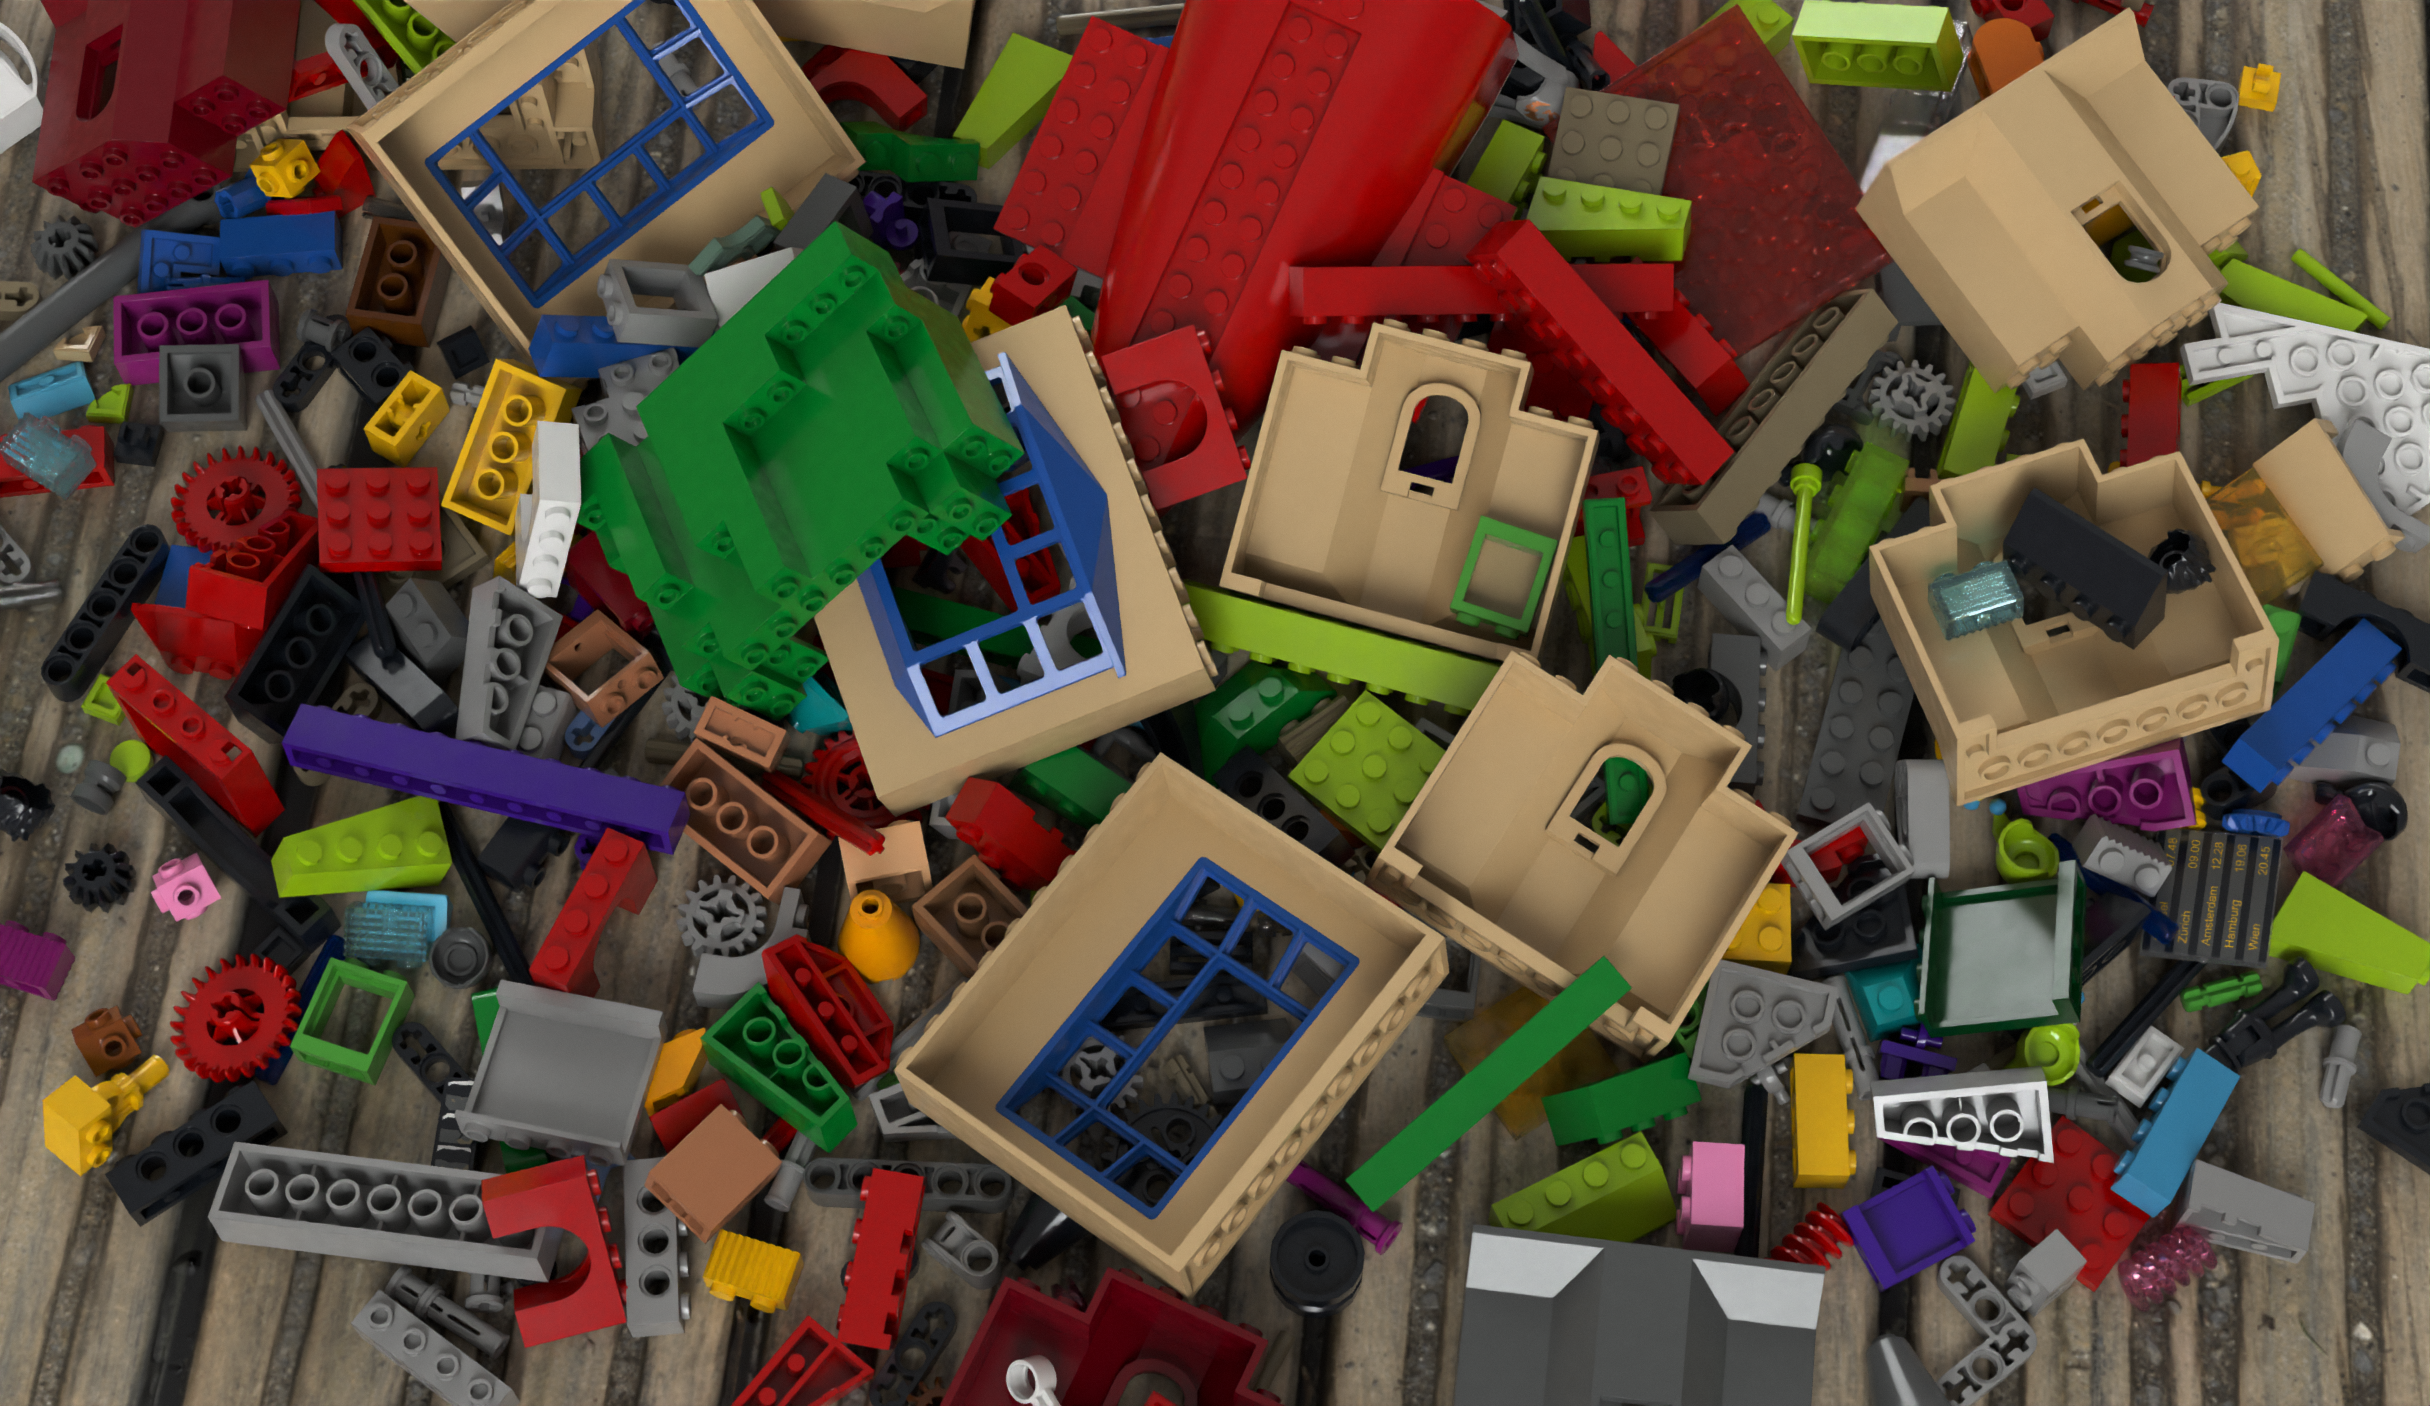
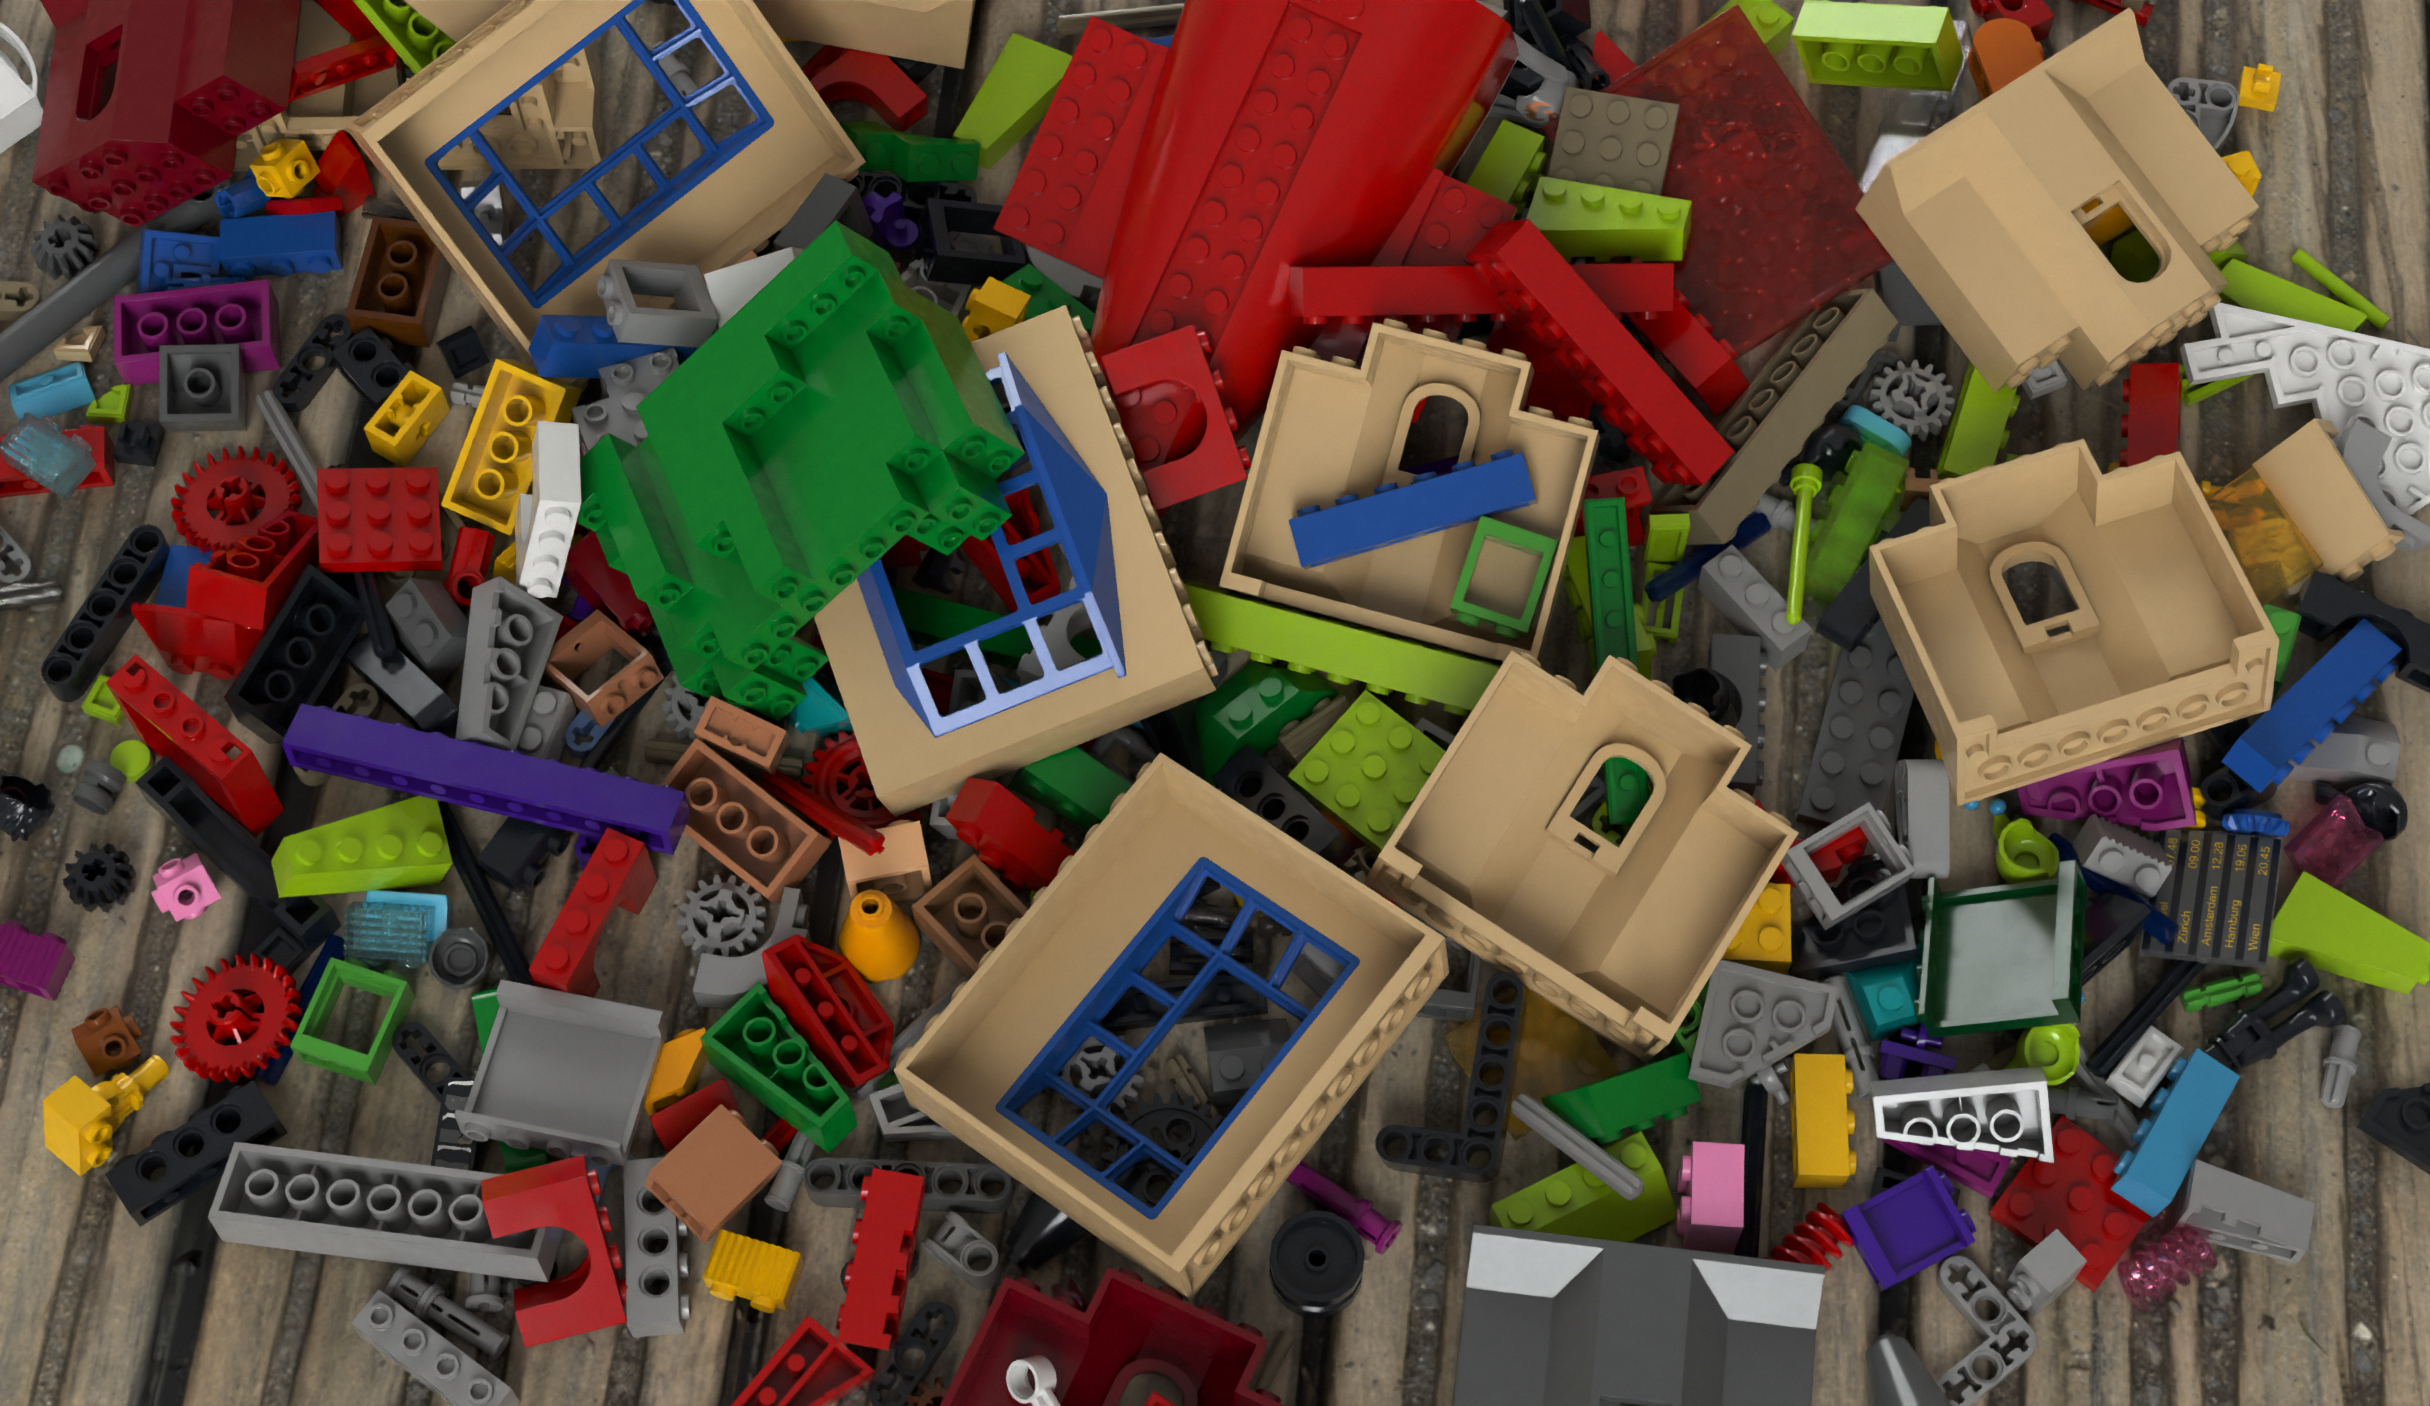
(321, 330): dark grey bush -> none
(350, 60): light grey beam -> none
(469, 562): none -> red piece
(742, 243): sand green tile -> none
(776, 208): lime tile -> none
(1032, 287): red brick -> none
(1412, 510): none -> blue brick
(1480, 1098): none -> black beam
(1488, 1083): green tile -> none
(1577, 1146): none -> light grey axle
(1665, 538): none -> lime tile
(1876, 430): none -> medium azure beam
(1975, 599): clear light blue brick -> none
(2086, 569): black slope -> none
(2143, 259): dark grey bush -> none
(2185, 559): black hair -> none

